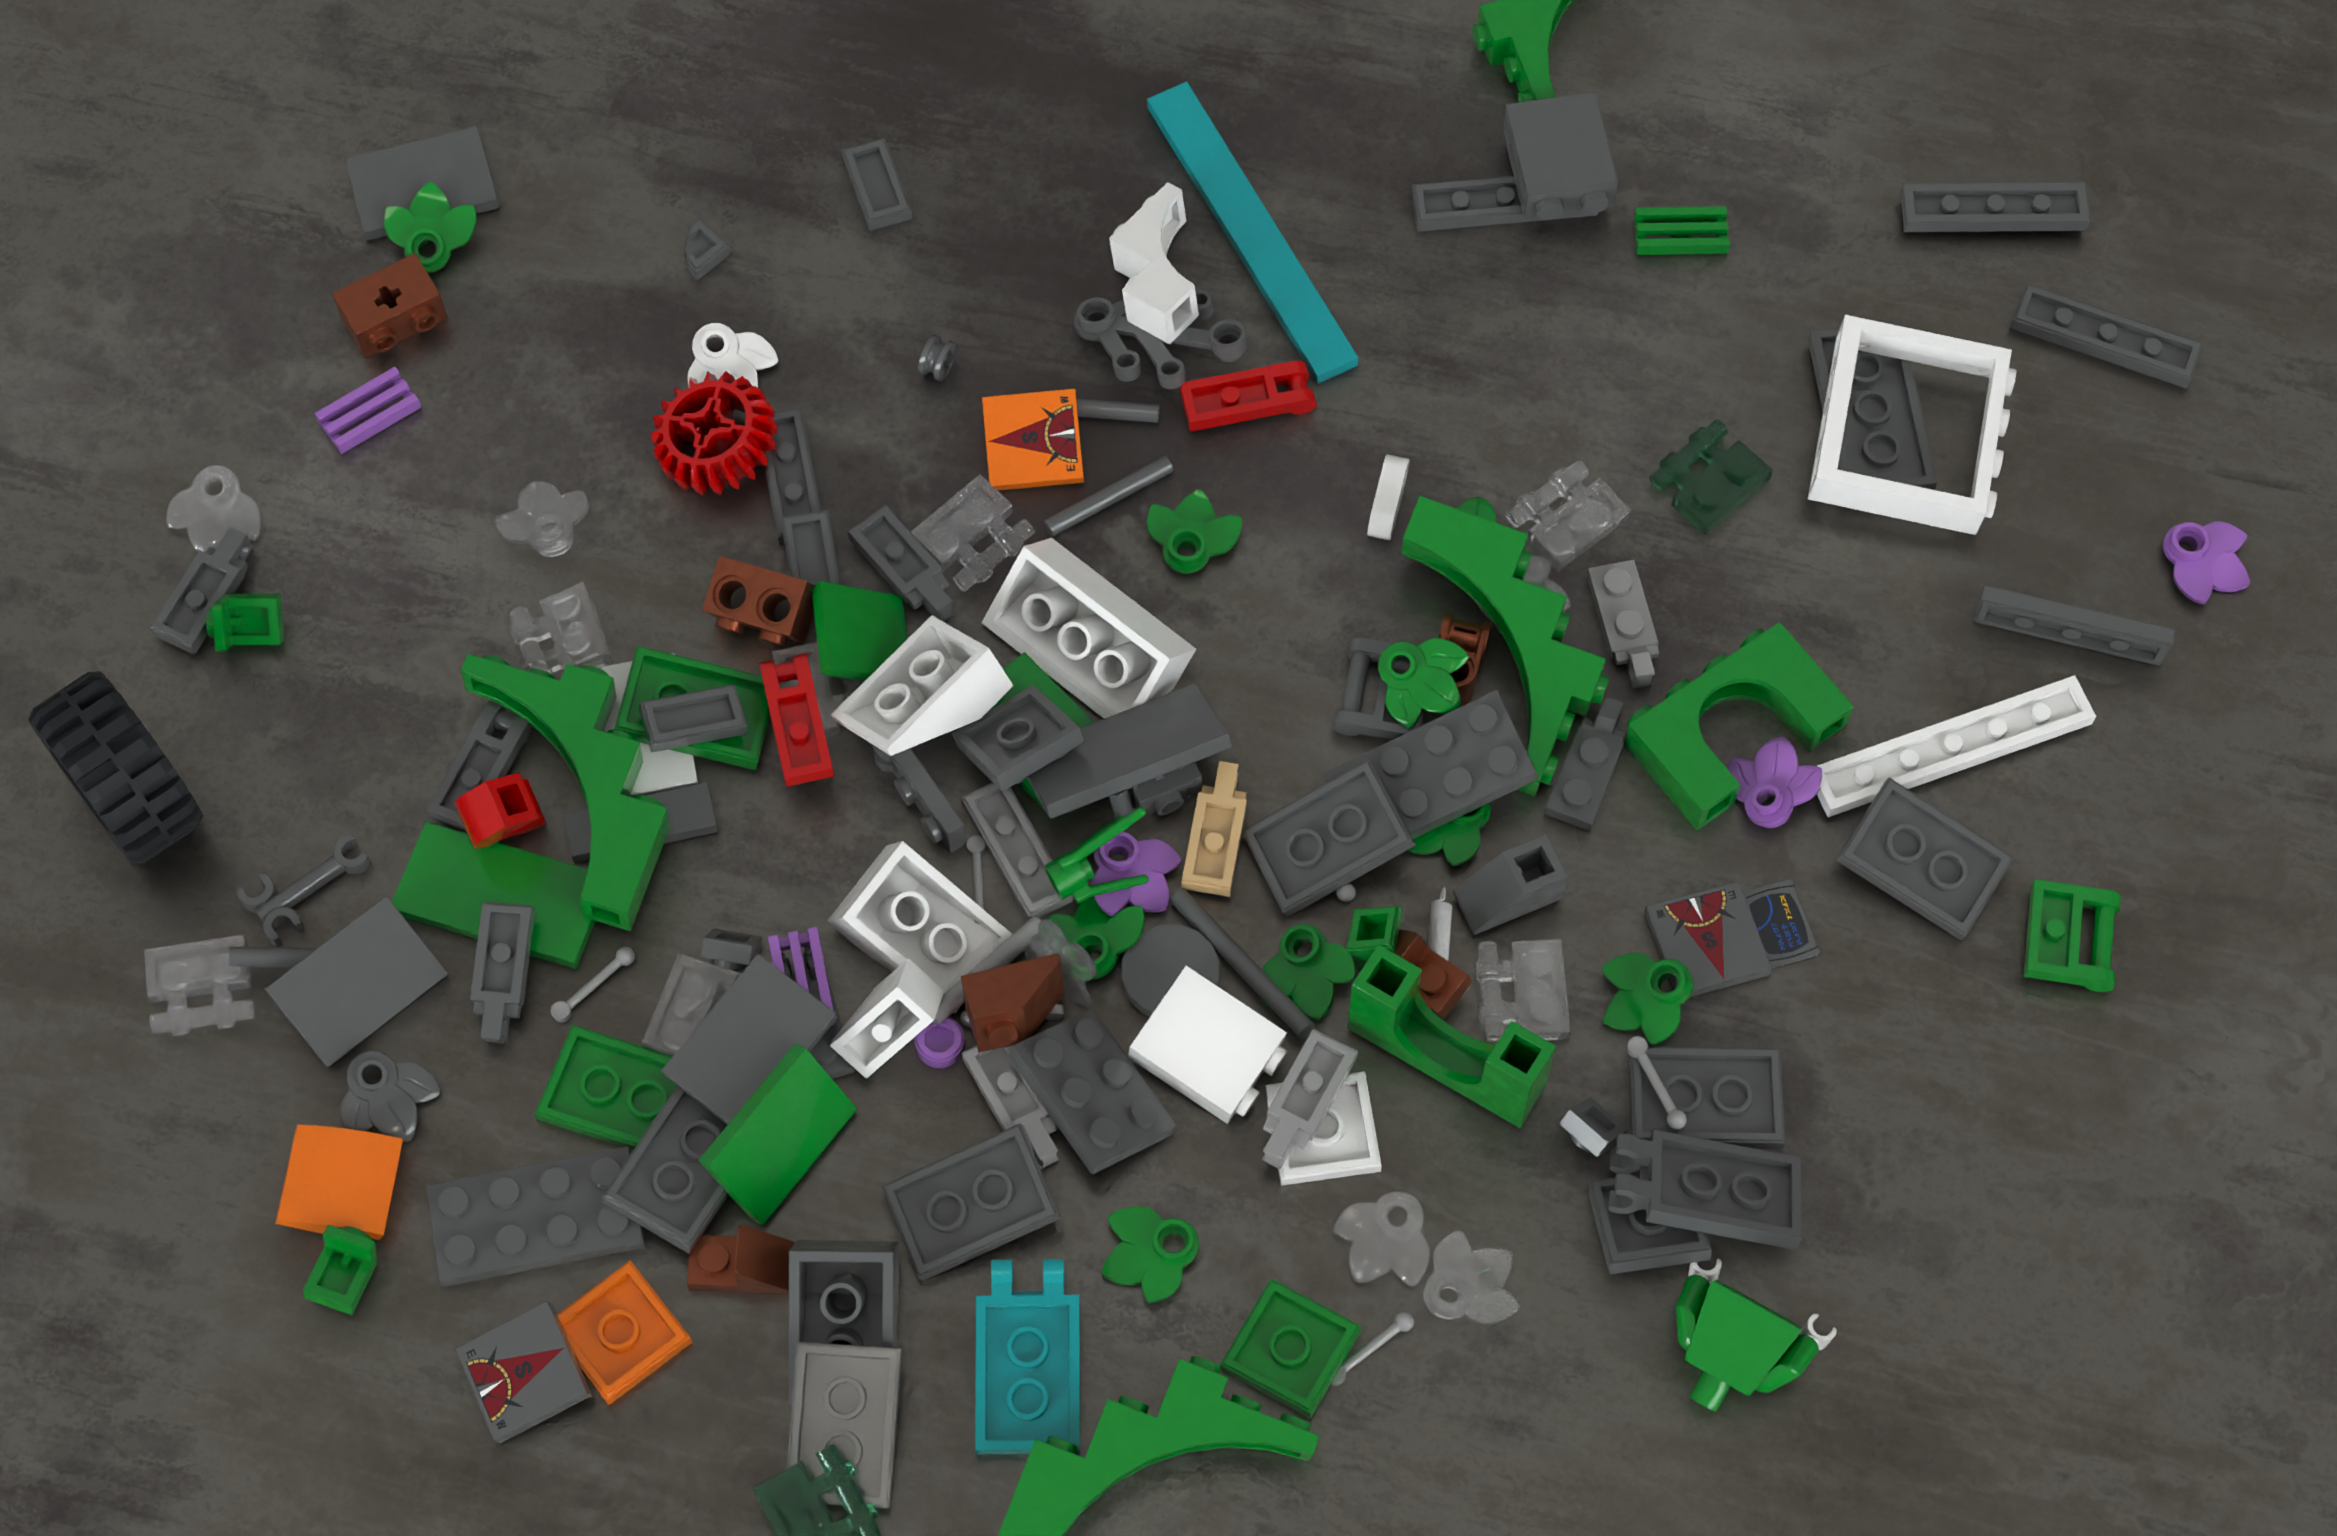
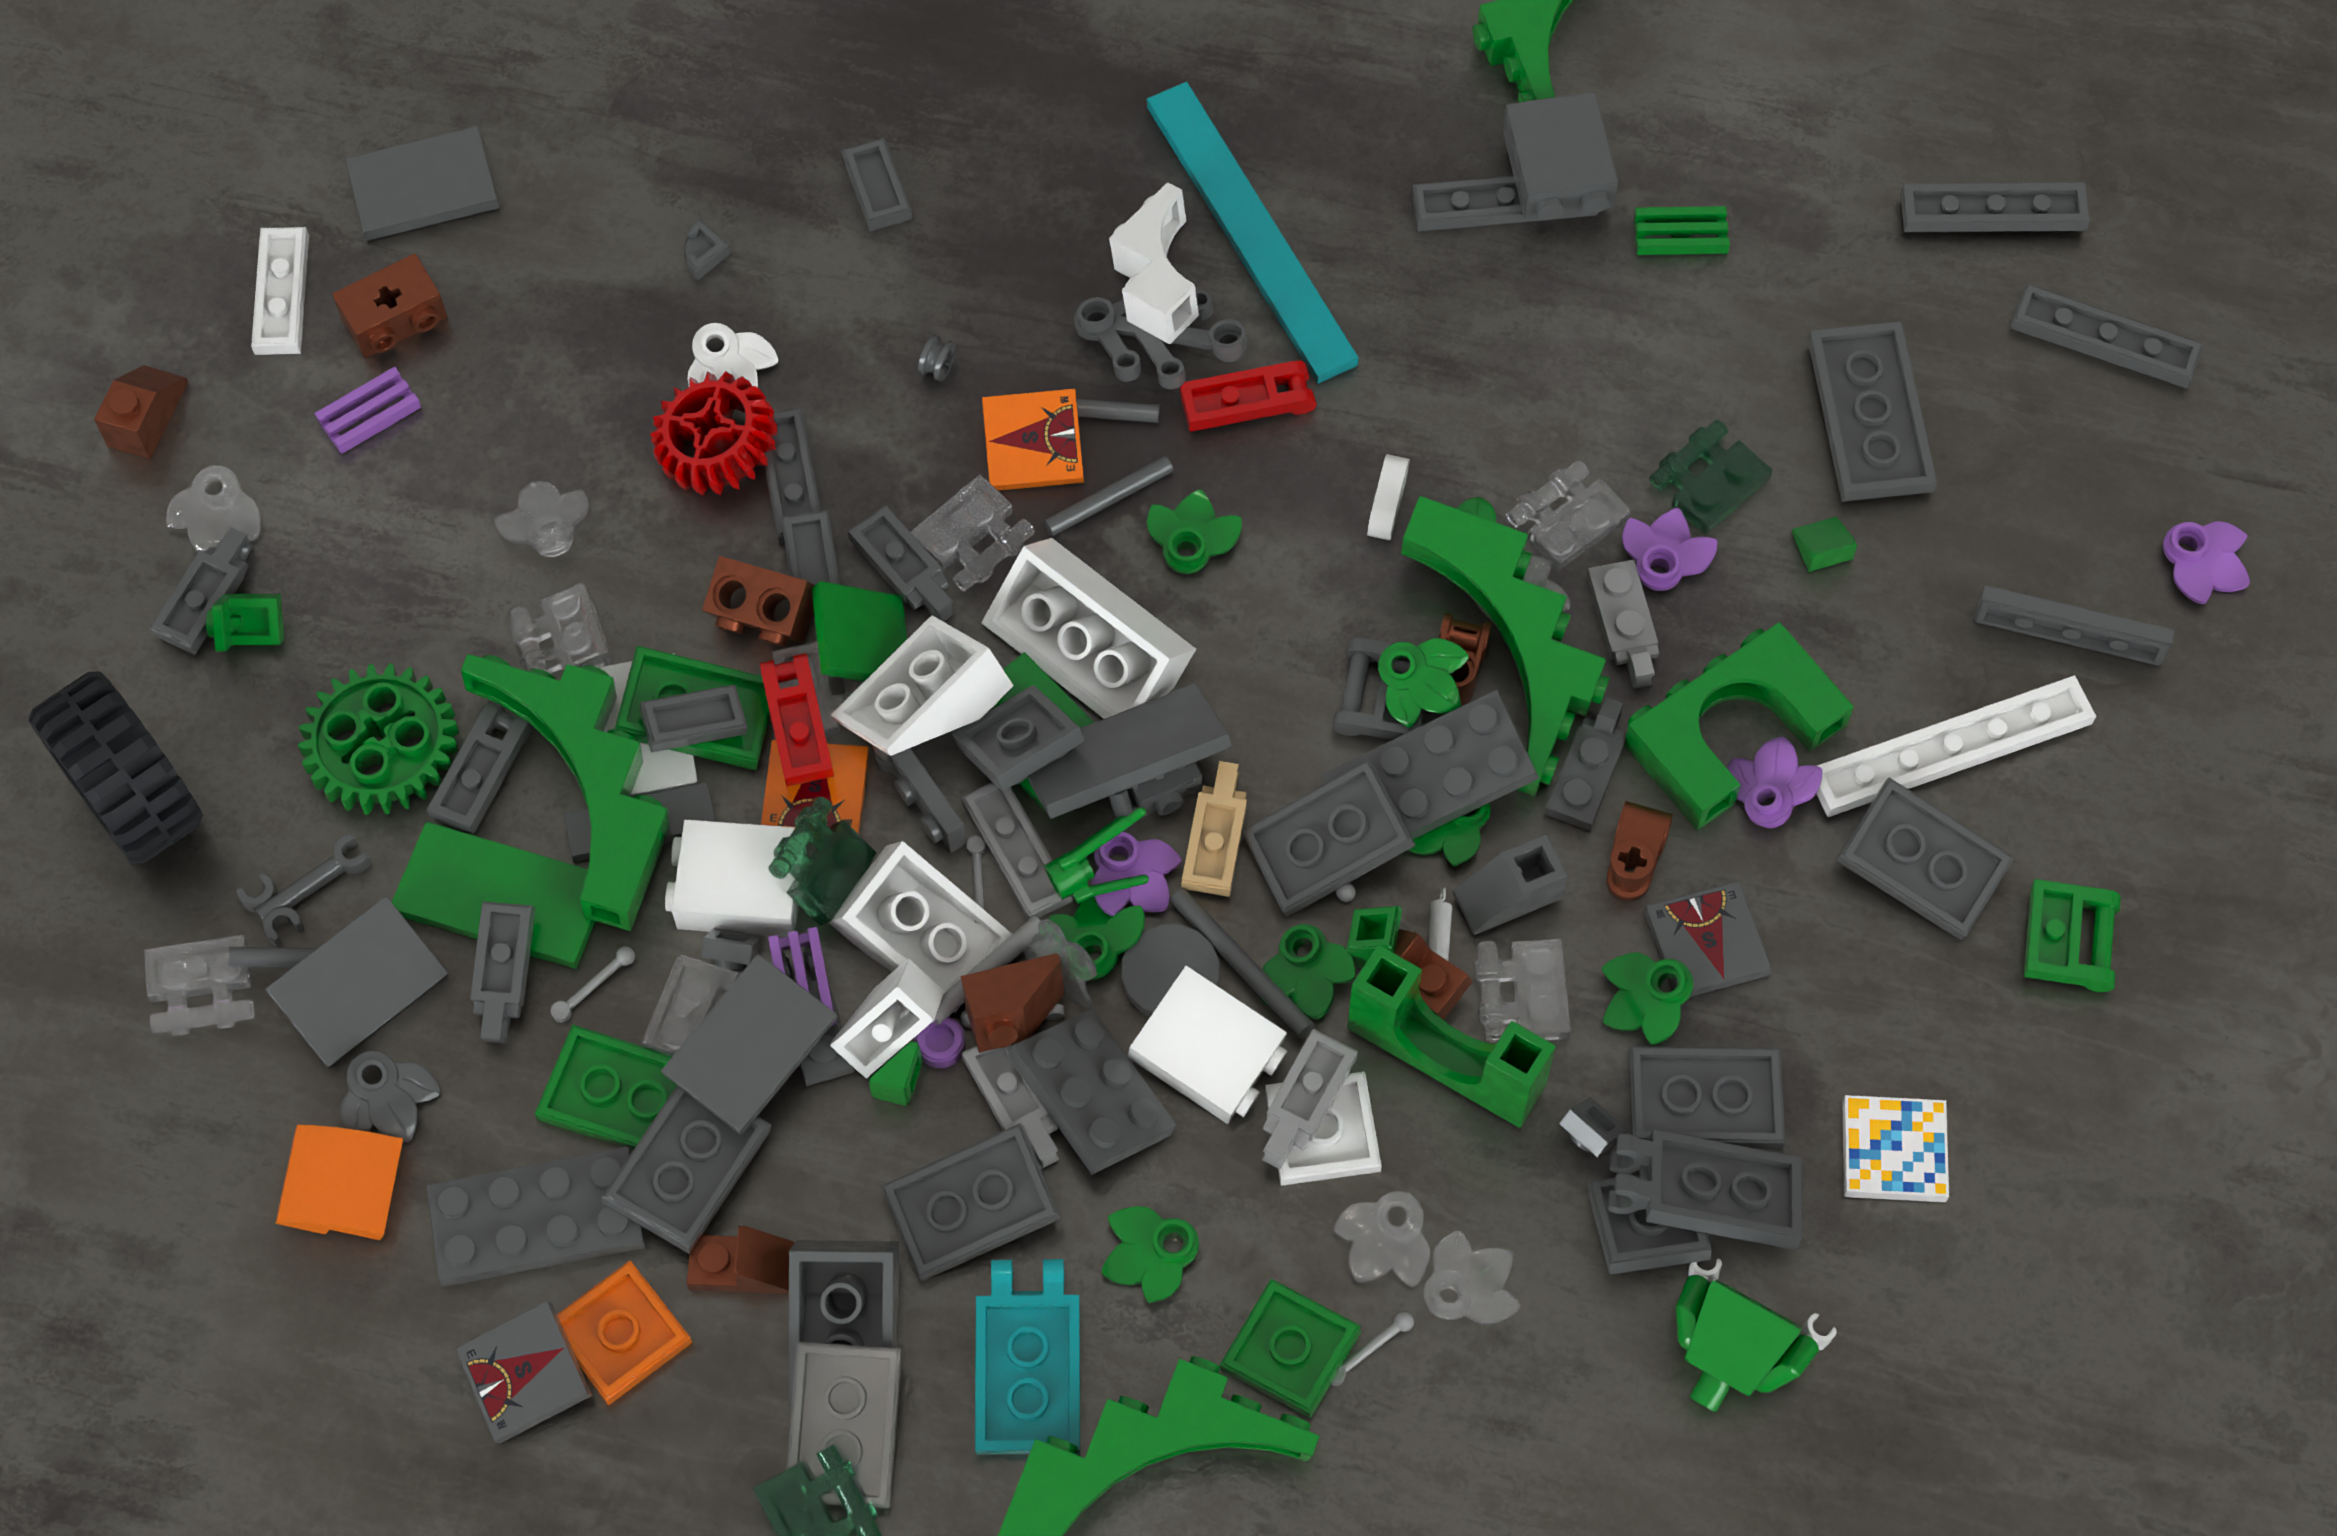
(139, 409): none -> copper slope
(280, 291): none -> white tile
(342, 1269): green bracket -> none
(354, 709): none -> green gear
(431, 222): green plate -> none
(499, 810): red brick -> none
(727, 880): none -> white brick
(778, 1134): green tile -> none
(833, 867): none -> clear green plate
(843, 790): none -> orange tile
(898, 1077): none -> green slope
(1636, 846): none -> copper piece
(1637, 1049): light grey hinge -> none
(1667, 545): none -> medium lavender plate
(1781, 923): sticker -> none
(1824, 543): none -> green slope
(1895, 1148): none -> tile
(1897, 498): white window -> none

